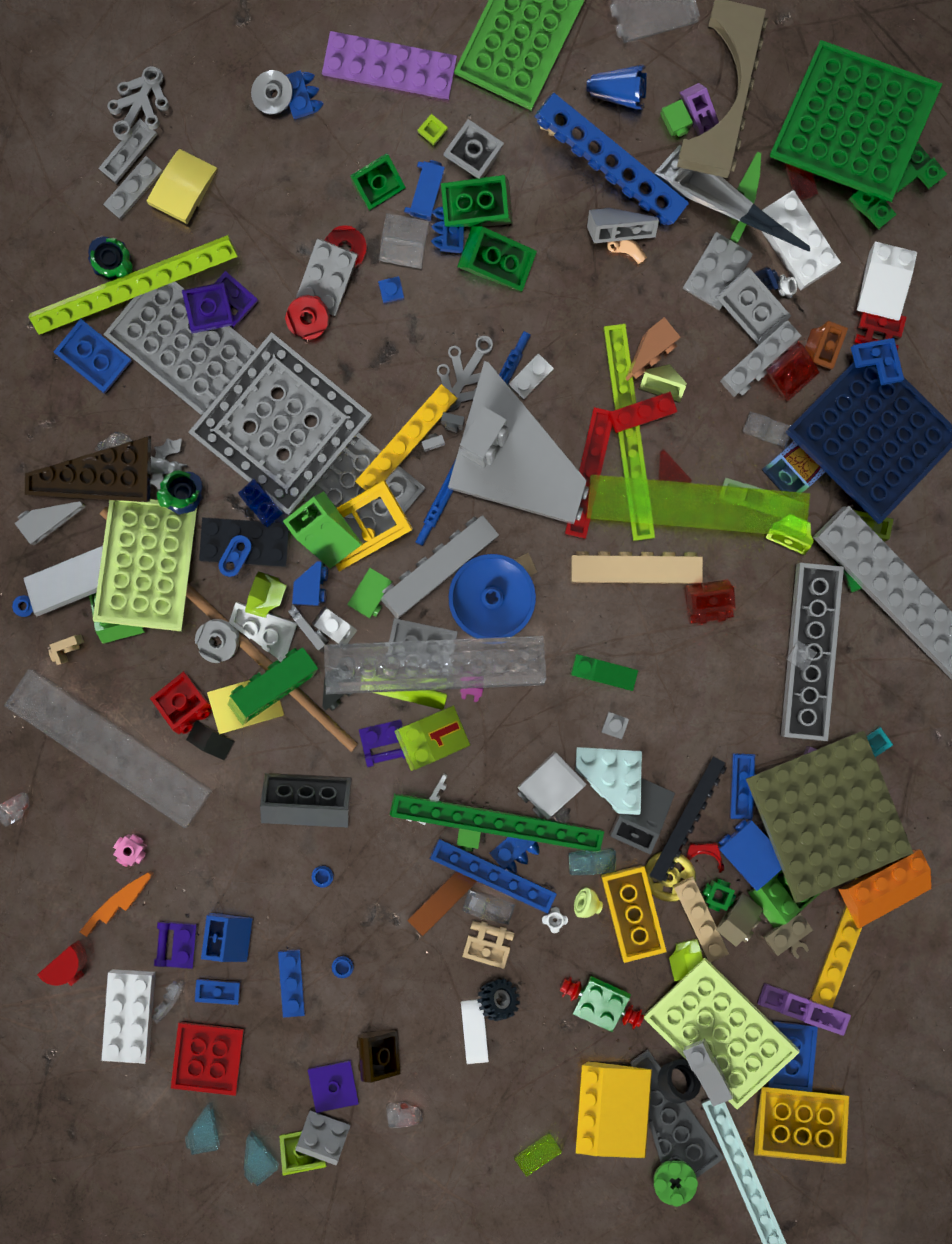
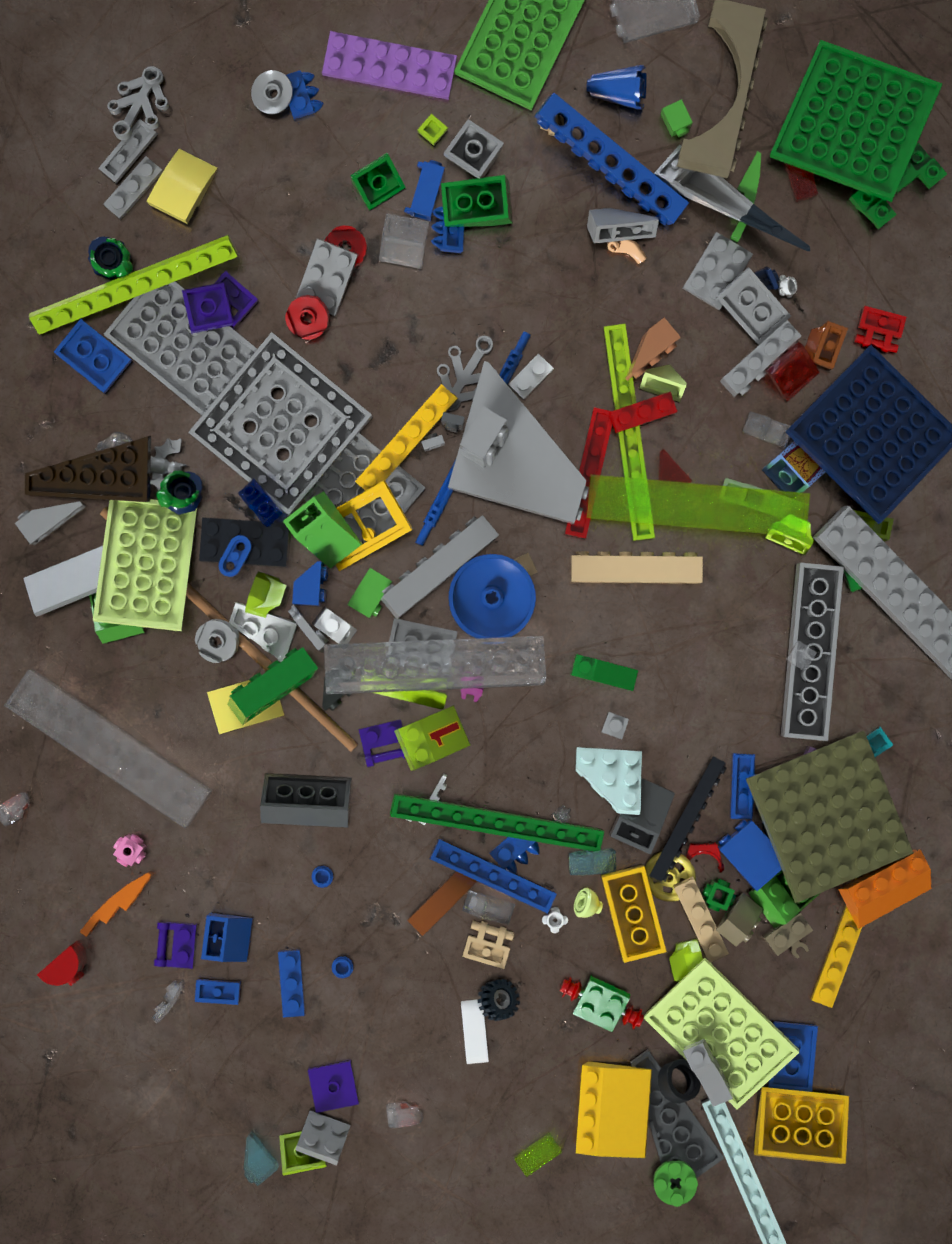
(16, 606): blue plate -> none
(60, 648): tan bracket -> none
(128, 1016): white brick -> none
(181, 703): red plate -> none
(203, 1134): clear light blue slope -> none
(207, 1058): red plate -> none
(210, 740): pearl dark grey slope -> none
(378, 1055): dark brown brick -> none
(391, 289): blue plate -> none
(468, 839): bright green brick -> none
(497, 258): green slope -> none
(550, 786): light grey slope -> none
(699, 108): medium lavender slope -> none
(710, 597): clear red brick -> none
(801, 264): white brick -> none
(804, 1009): medium lavender slope -> none
(883, 355): blue plate -> none
(886, 280): white slope -> none

